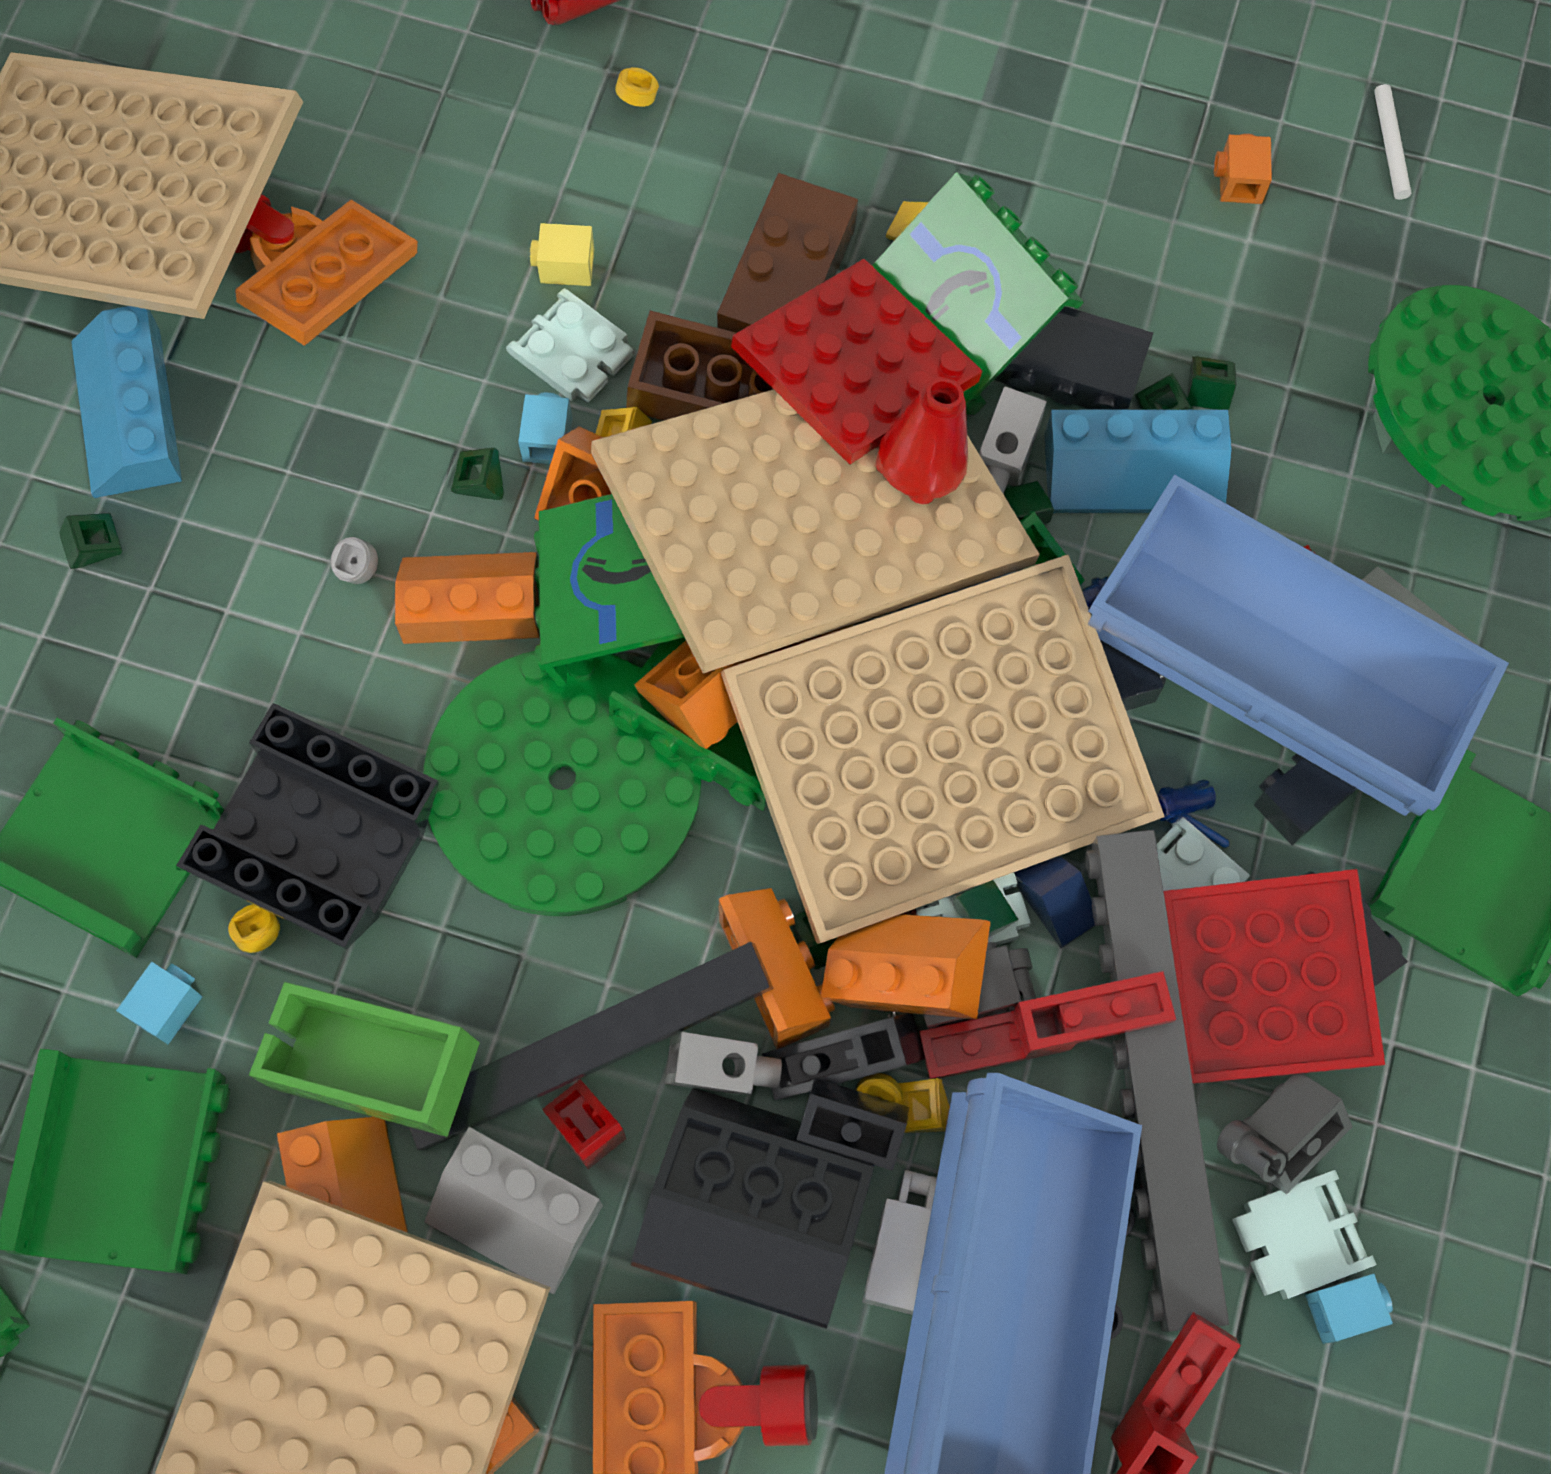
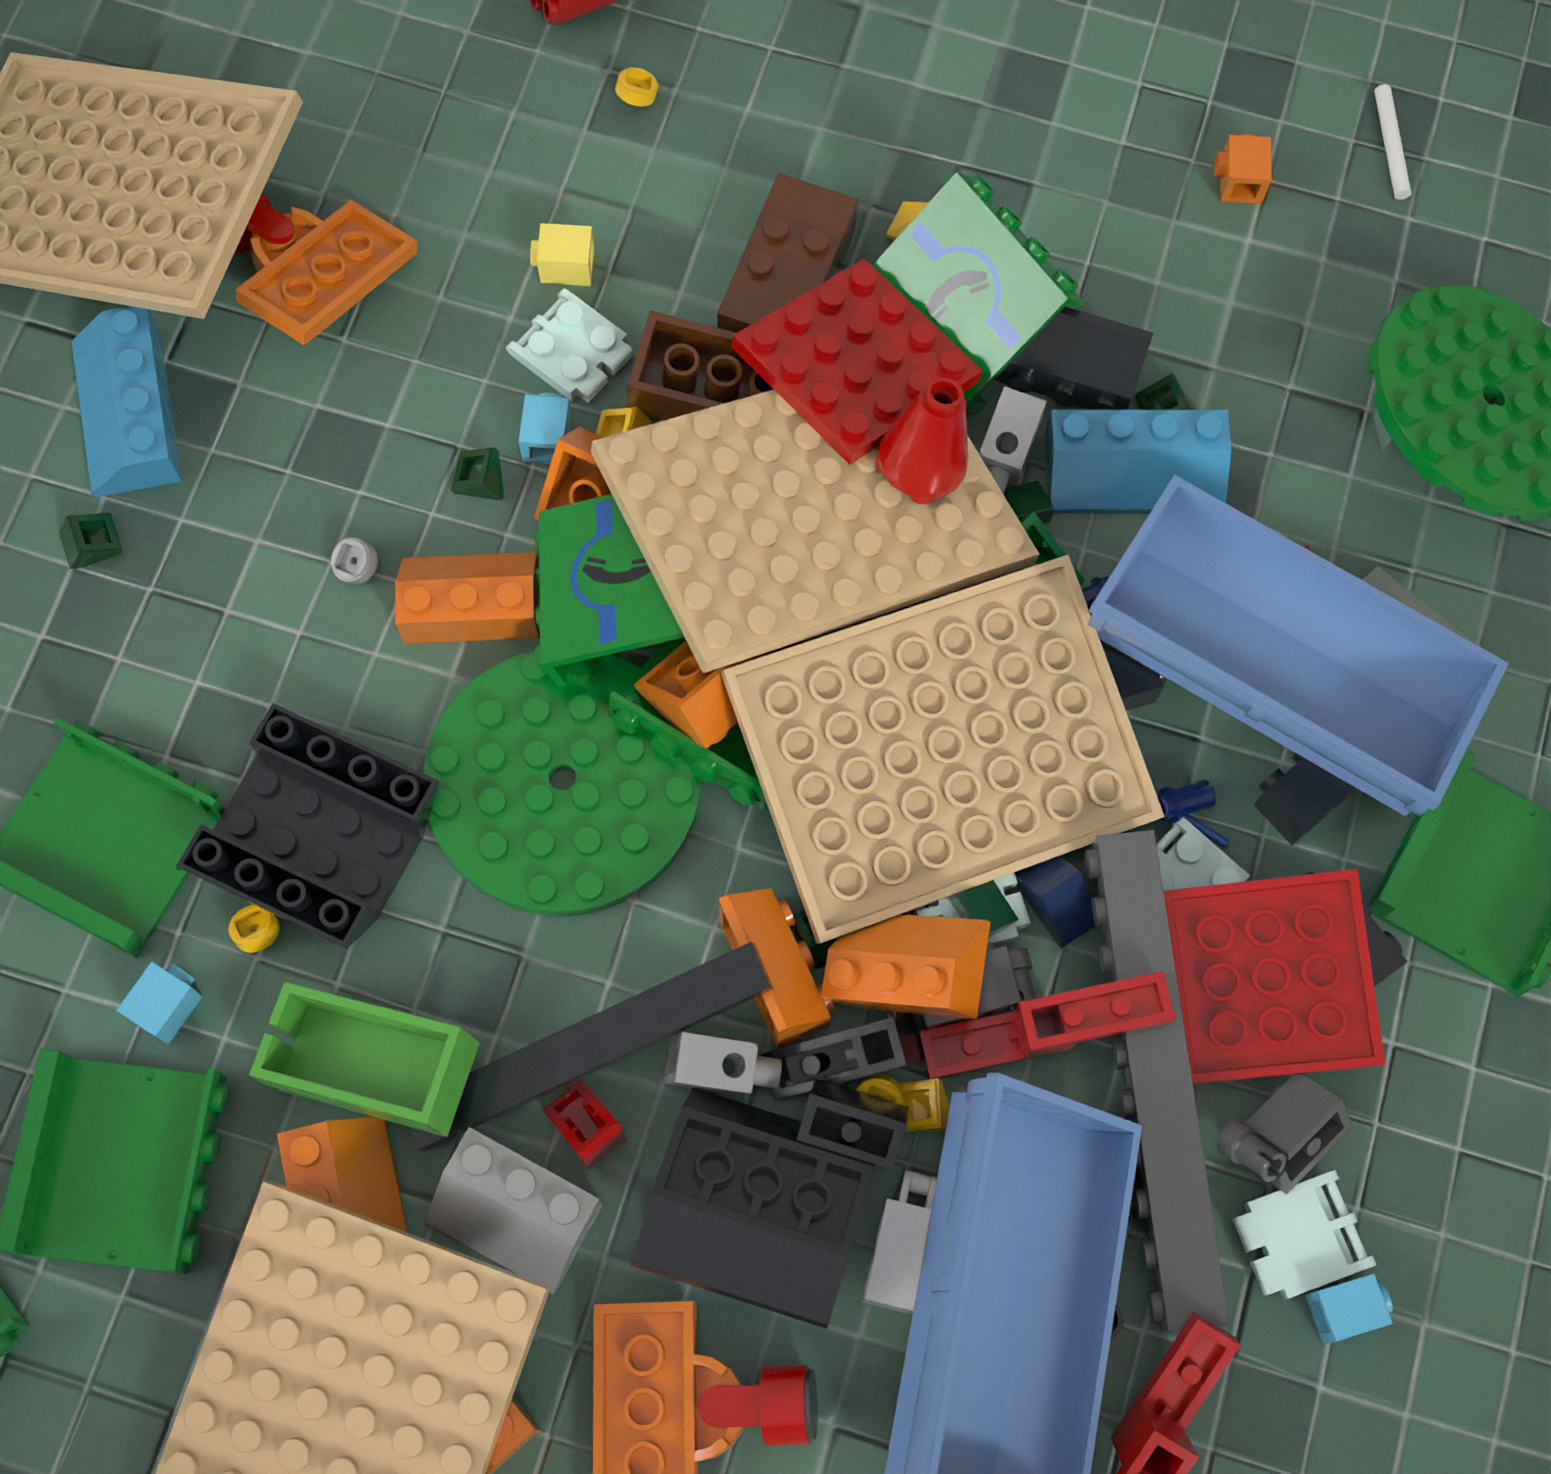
(1211, 383): dark green slope -> none

